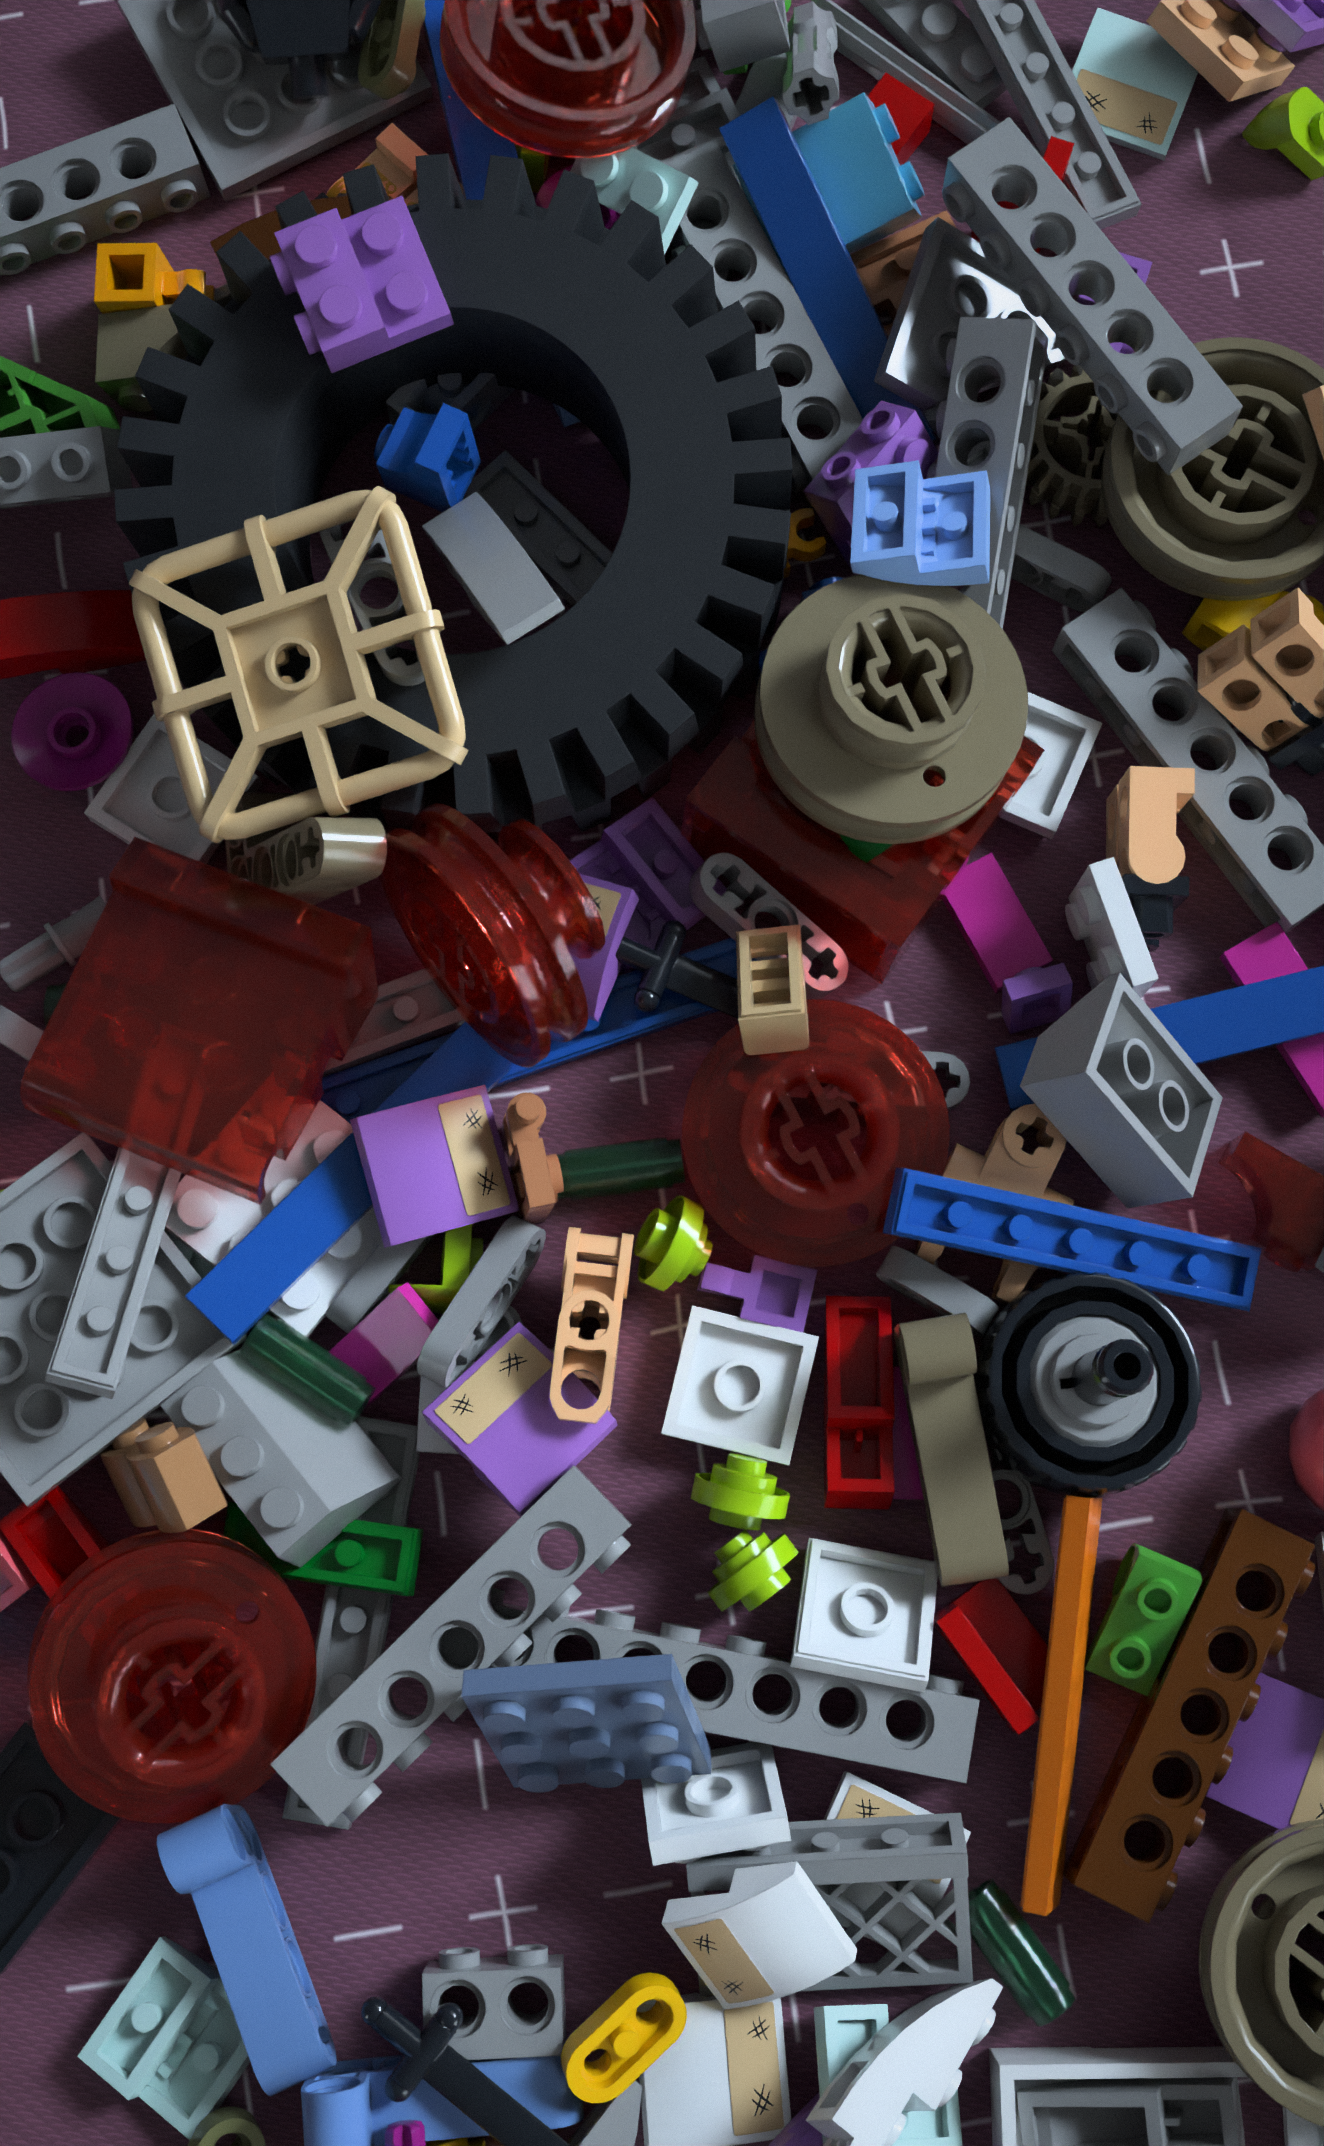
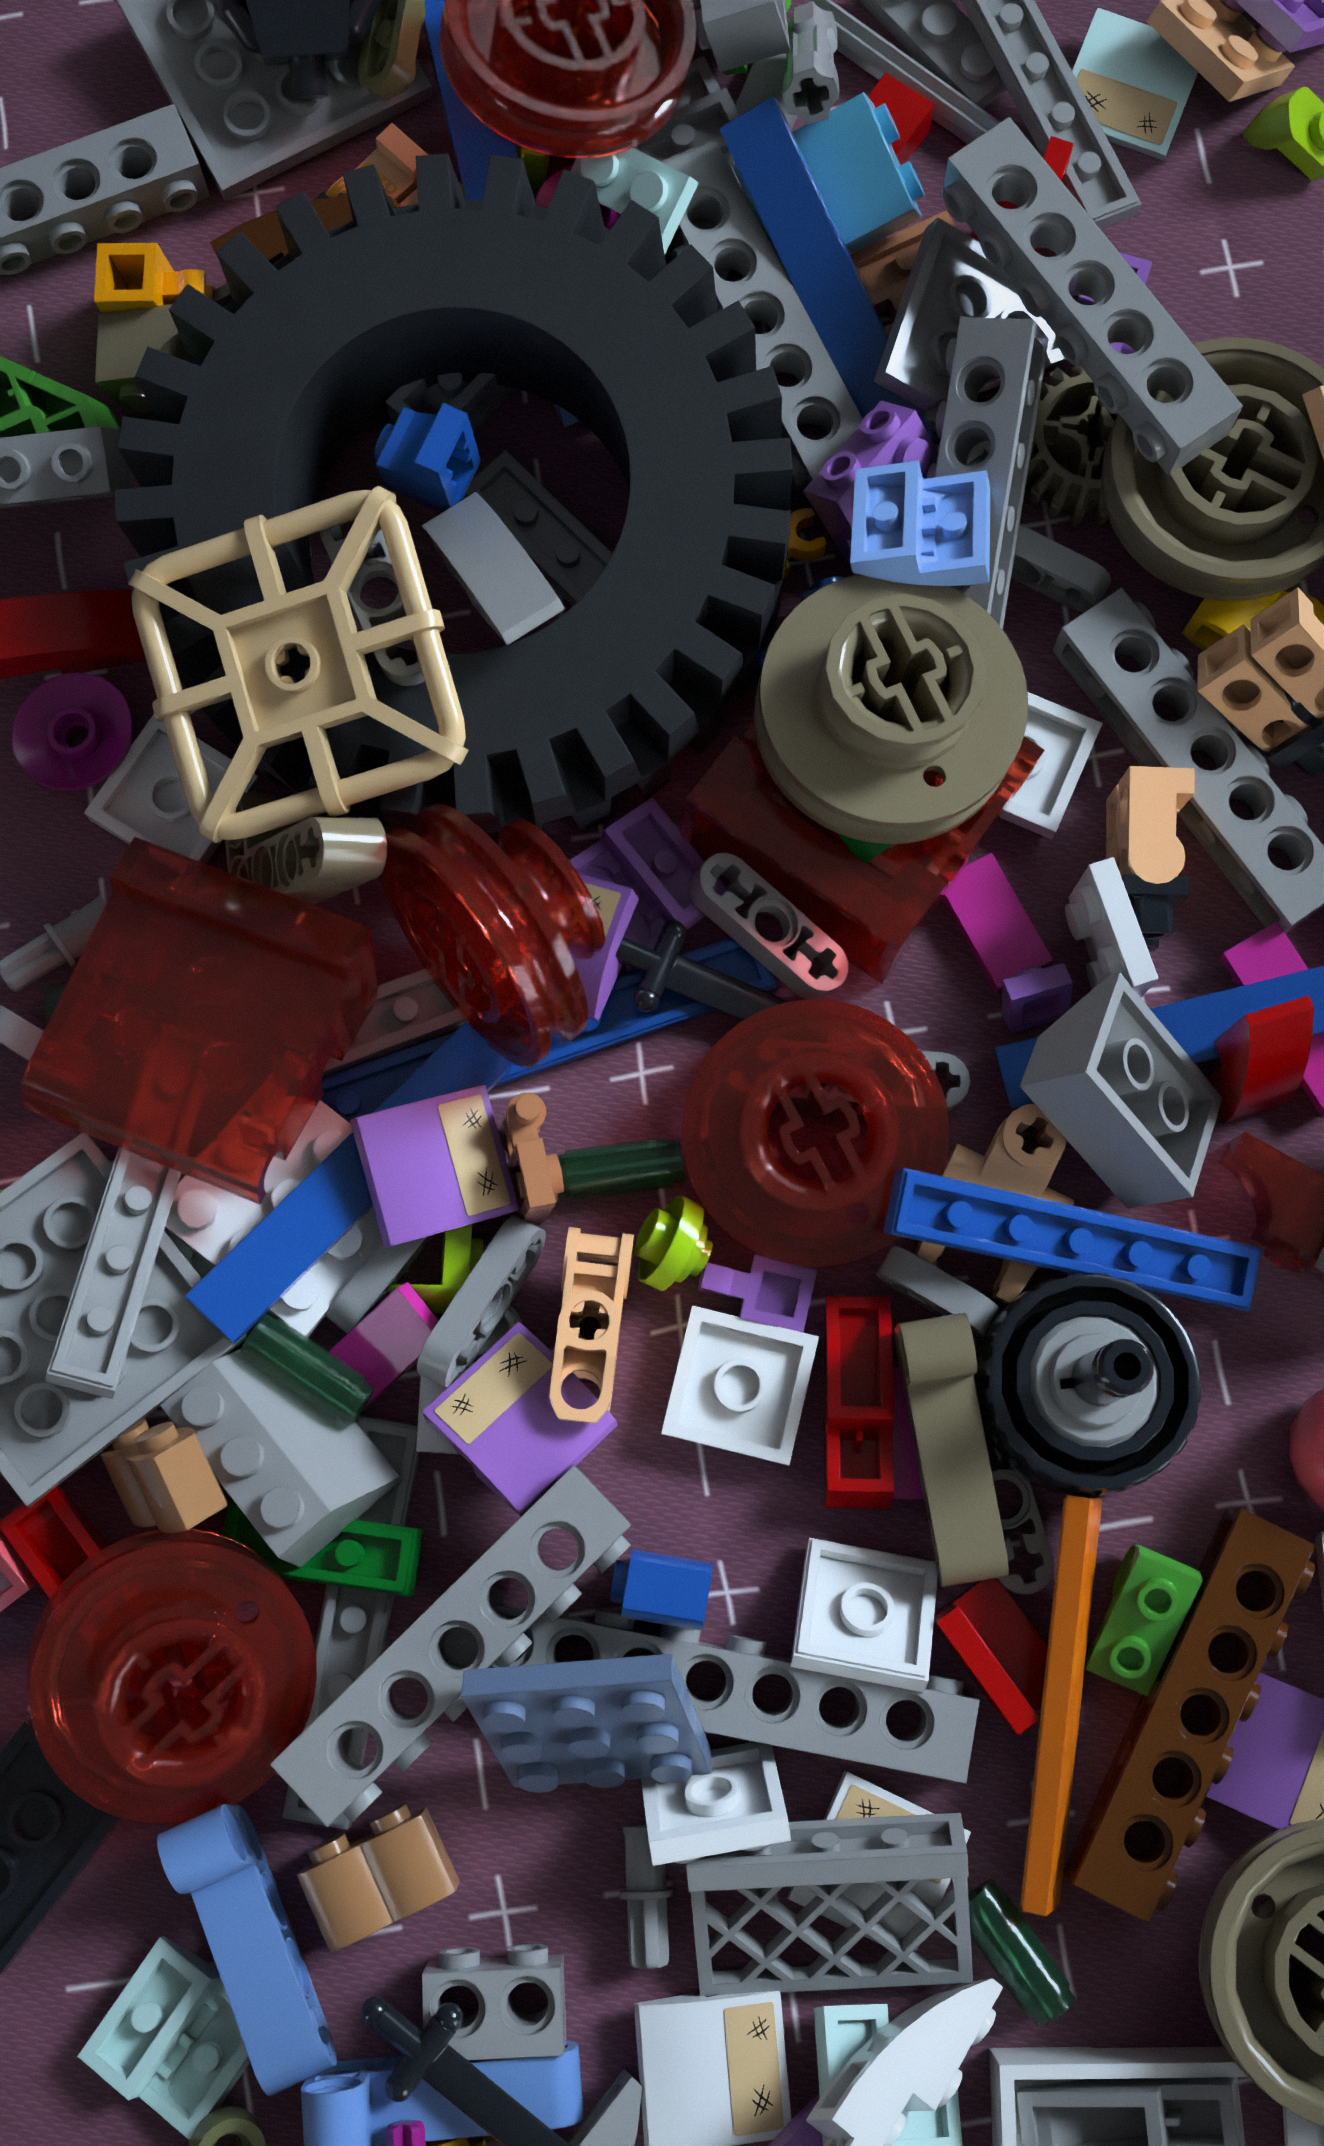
(360, 282): medium lavender plate -> none
(378, 1877): none -> medium nougat brick
(629, 2038): yellow plate -> none
(646, 1902): none -> light grey axle
(662, 1589): none -> blue brick
(740, 1493): lime plate -> none
(751, 1569): lime plate -> none
(761, 1936): white slope -> none
(778, 1024): tan slope -> none
(1263, 1059): none -> red slope

